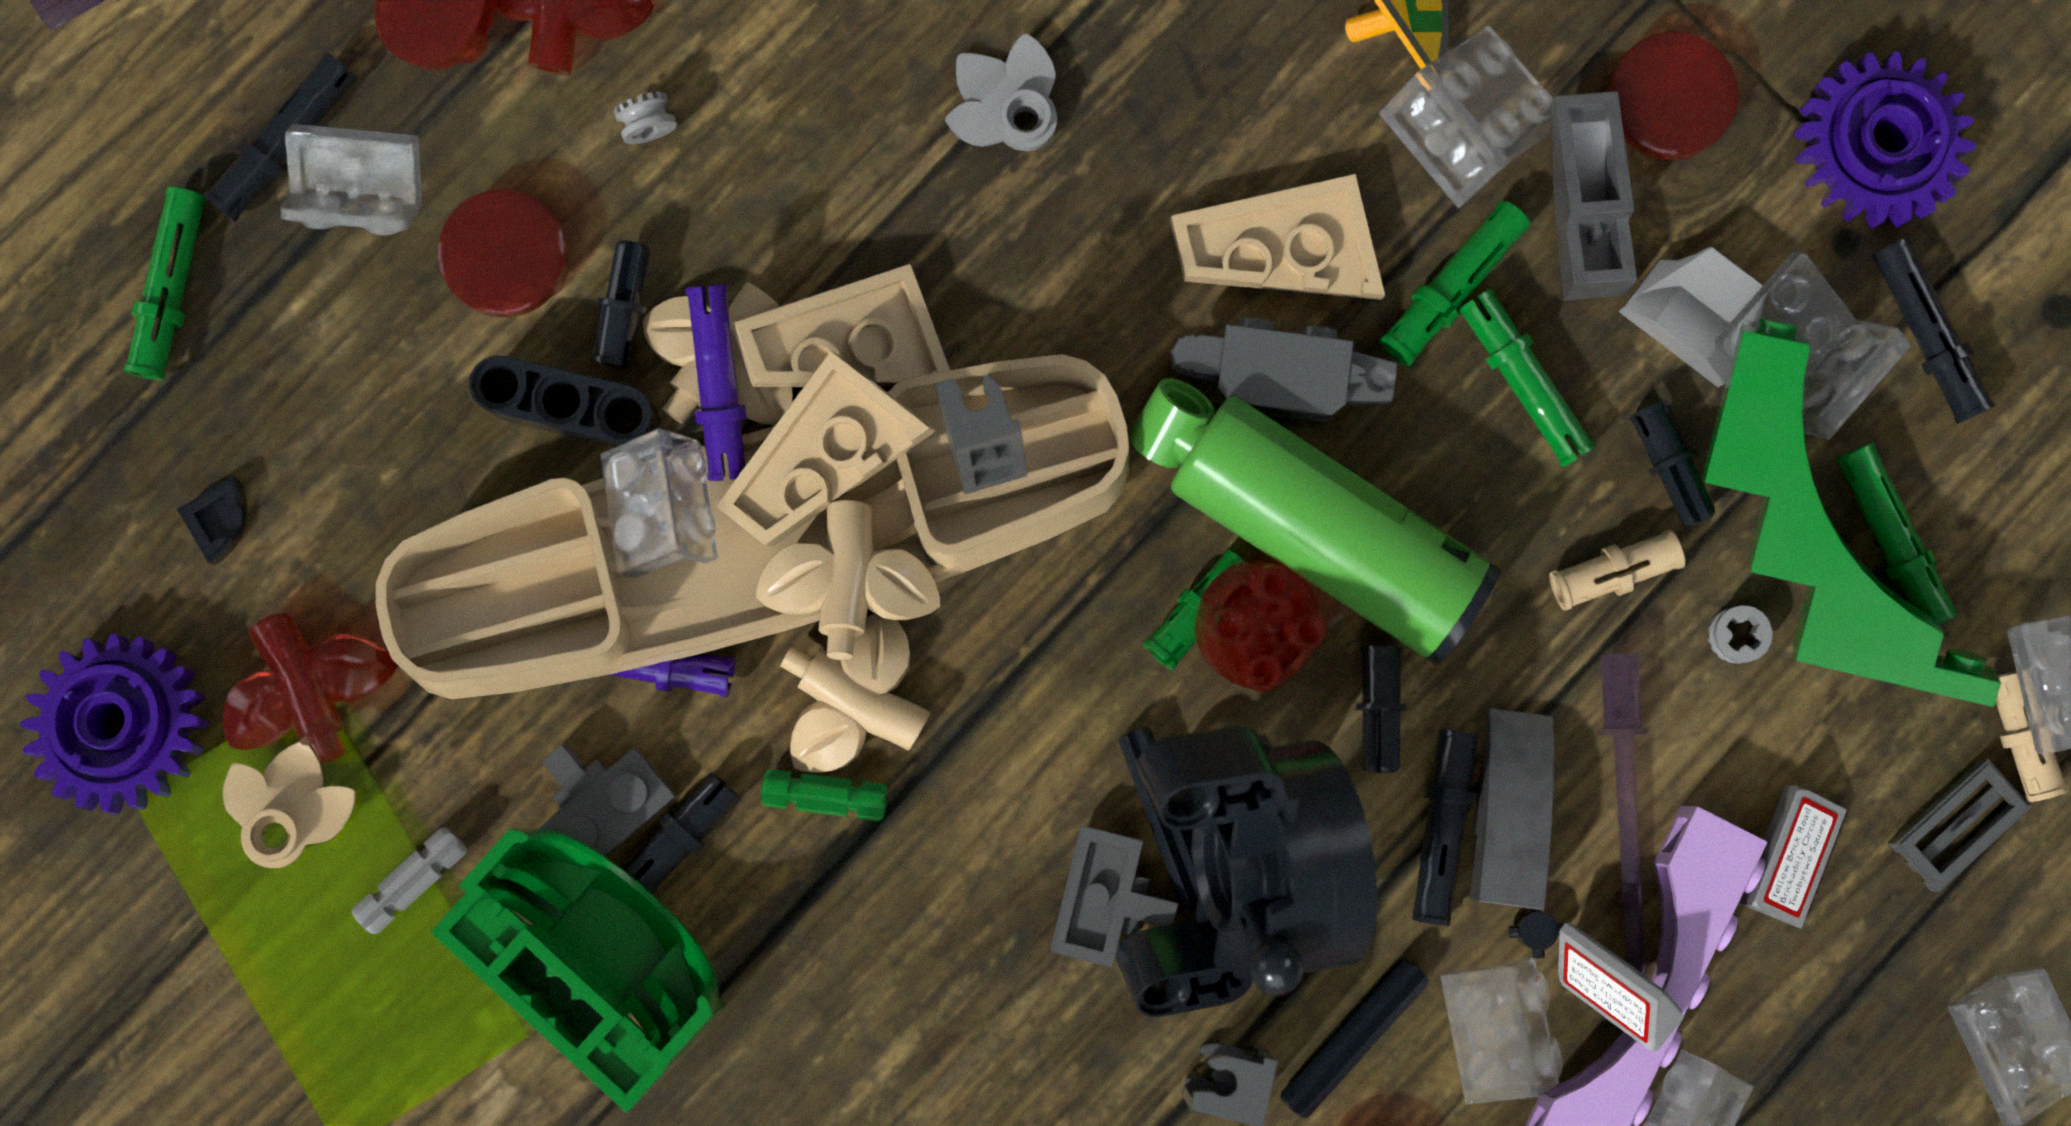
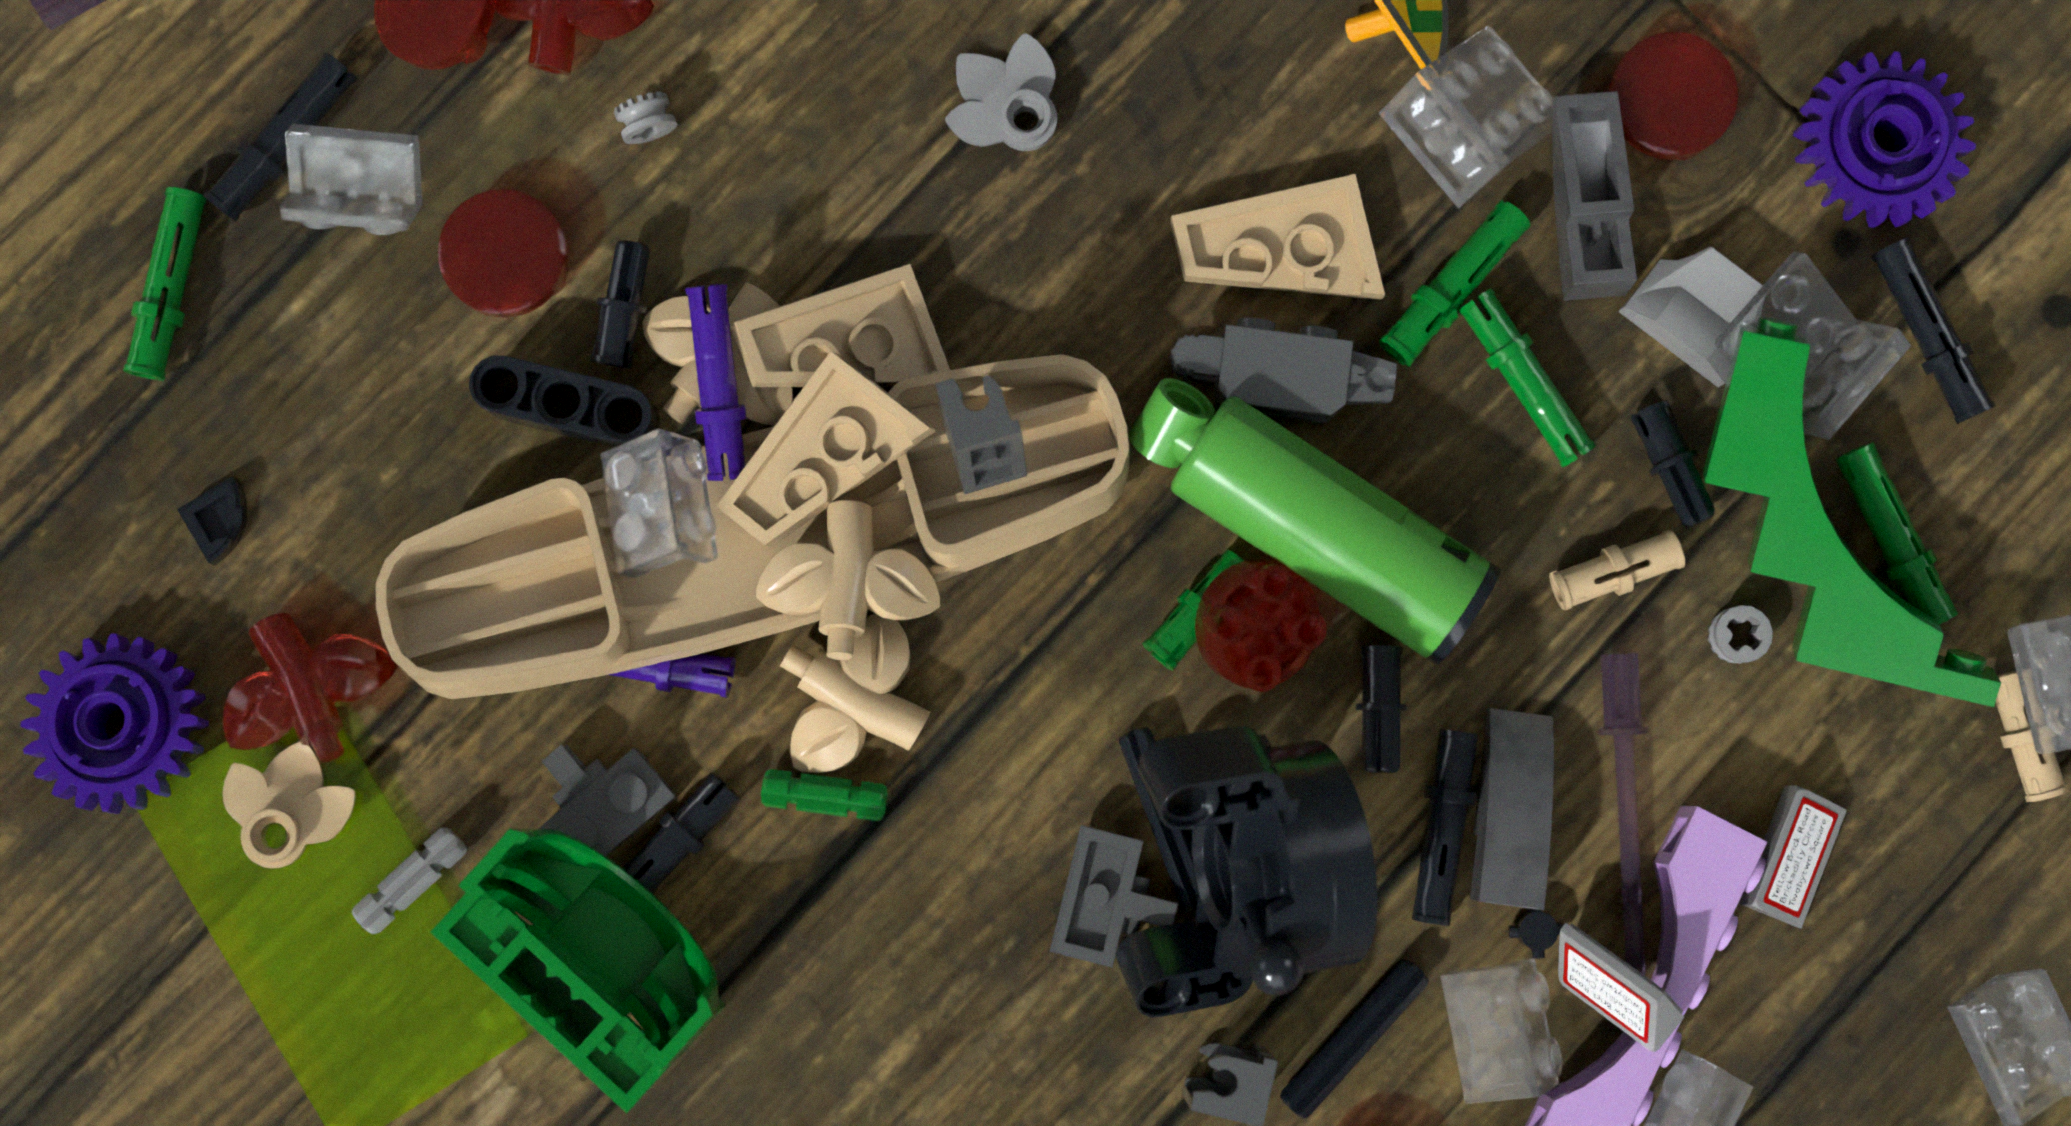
(1920, 859): dark grey tile -> none

